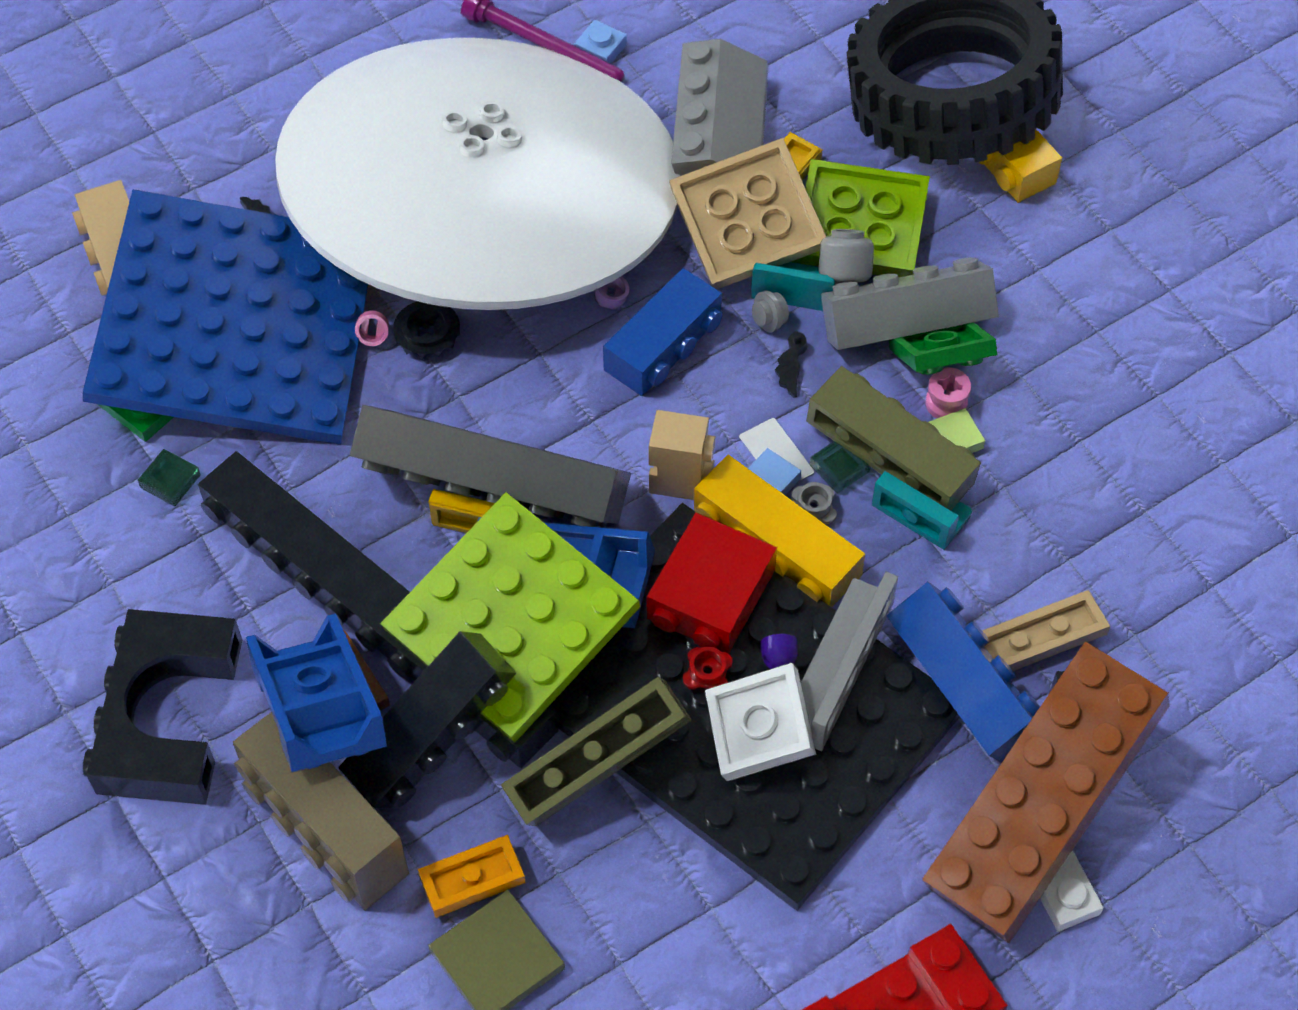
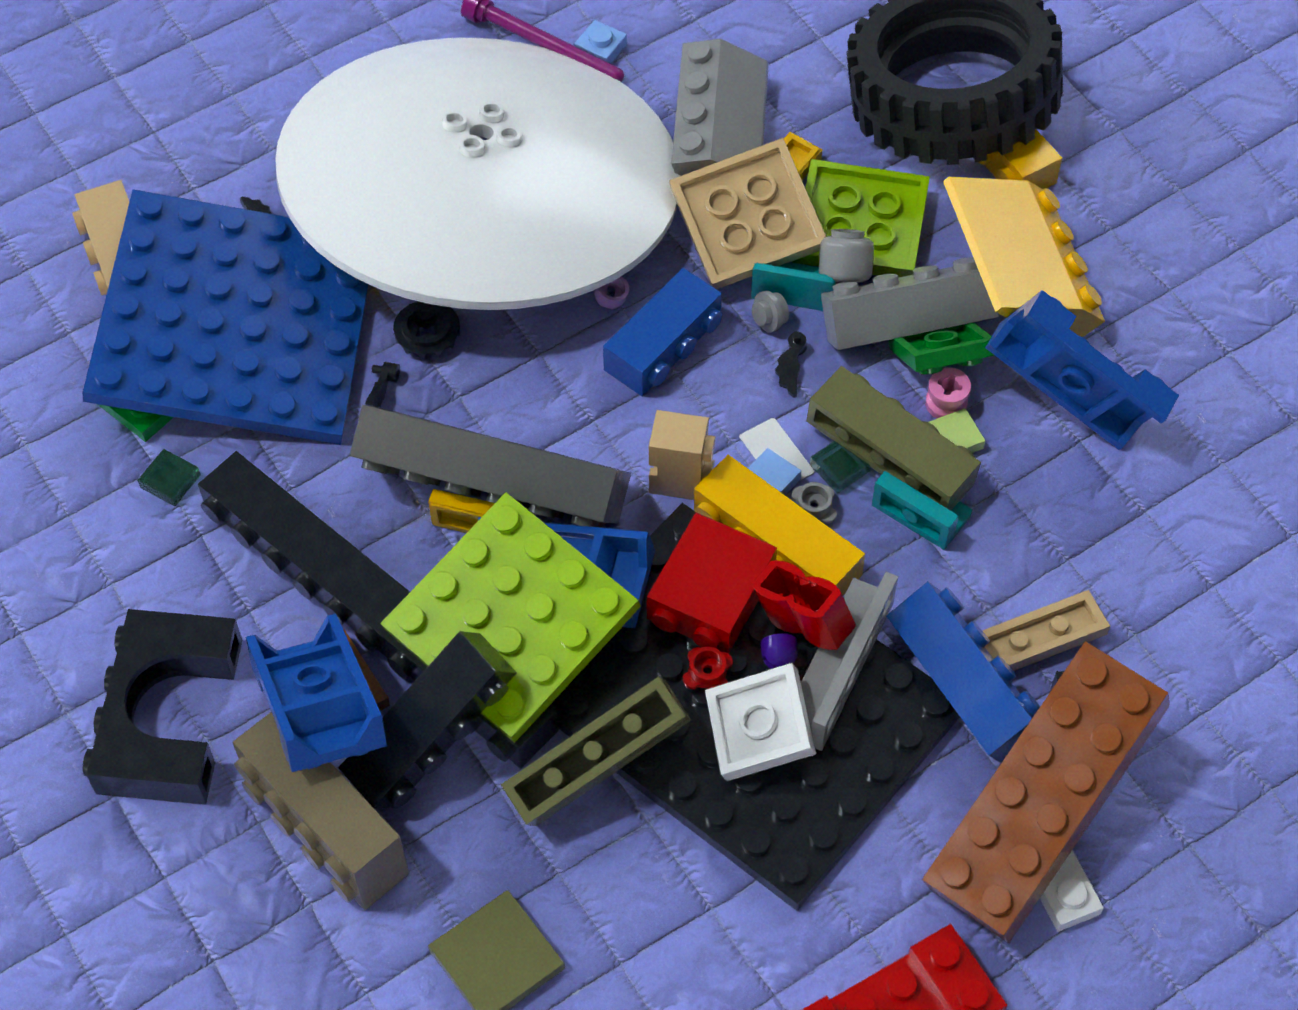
(382, 328): bright pink hinge -> none
(387, 372): none -> black piece
(471, 876): light orange plate -> none
(804, 605): none -> red brick
(1023, 247): none -> yellow slope
(1076, 375): none -> blue piece

